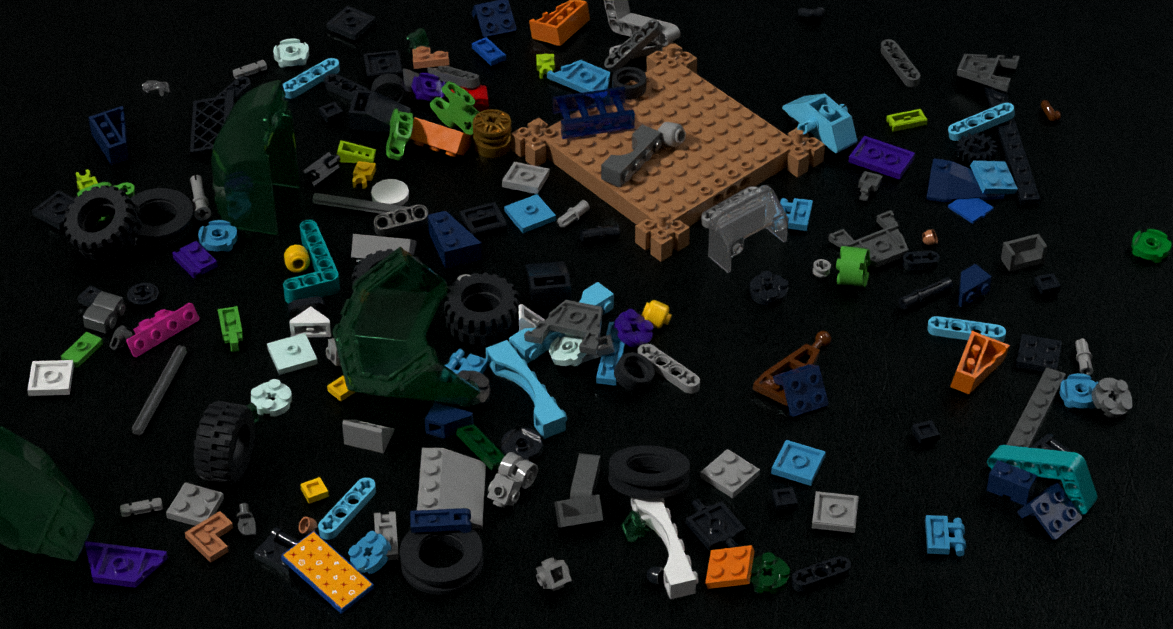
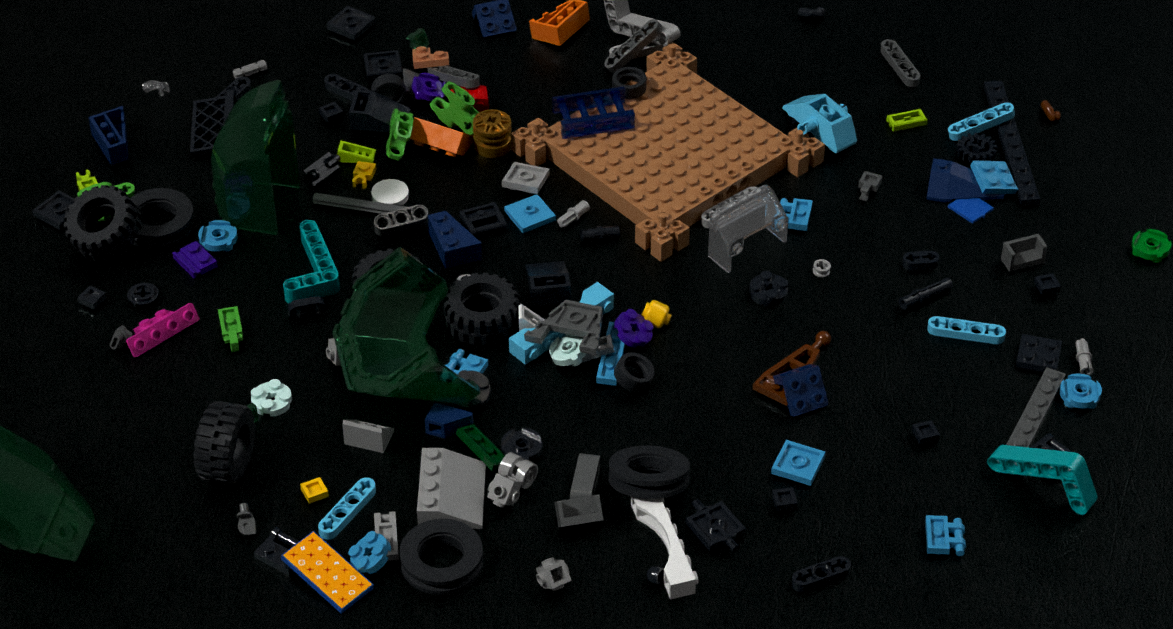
(50, 377): white plate -> none
(82, 349): bright green plate -> none
(104, 312): dark grey brick -> none
(122, 564): dark purple wing -> none
(141, 507): light grey axle -> none
(159, 390): dark grey axle -> none
(194, 504): light grey plate -> none
(200, 202): light grey pin -> none
(206, 536): nougat plate -> none
(285, 58): light aqua plate -> none
(292, 353): light aqua plate -> none
(294, 88): medium azure beam -> none
(297, 258): yellow head -> none
(307, 521): nougat hinge -> none
(310, 323): white slope -> none
(339, 389): yellow plate -> none
(366, 244): light grey slope -> none
(441, 520): dark blue plate -> none
(488, 51): blue plate -> none
(507, 363): medium azure arch -> none
(545, 63): lime plate -> none
(581, 77): dark azure wing -> none
(620, 168): dark grey arch -> none
(634, 526): clear green tile -> none
(672, 134): light grey head -> none
(683, 381): light grey beam -> none
(730, 473): light grey plate -> none
(730, 567): orange plate -> none
(773, 565): dark green plate -> none
(835, 512): light grey plate -> none
(853, 266): bright green brick -> none
(881, 157): dark purple plate -> none
(884, 245): dark grey wing -> none
(930, 237): nougat hinge -> none
(973, 284): dark blue slope -> none
(978, 361): orange wedge -> none
(982, 69): dark grey wing -> none
(1011, 481): dark blue brick -> none
(1052, 510): dark blue bracket -> none
(1118, 390): dark grey plate -> none

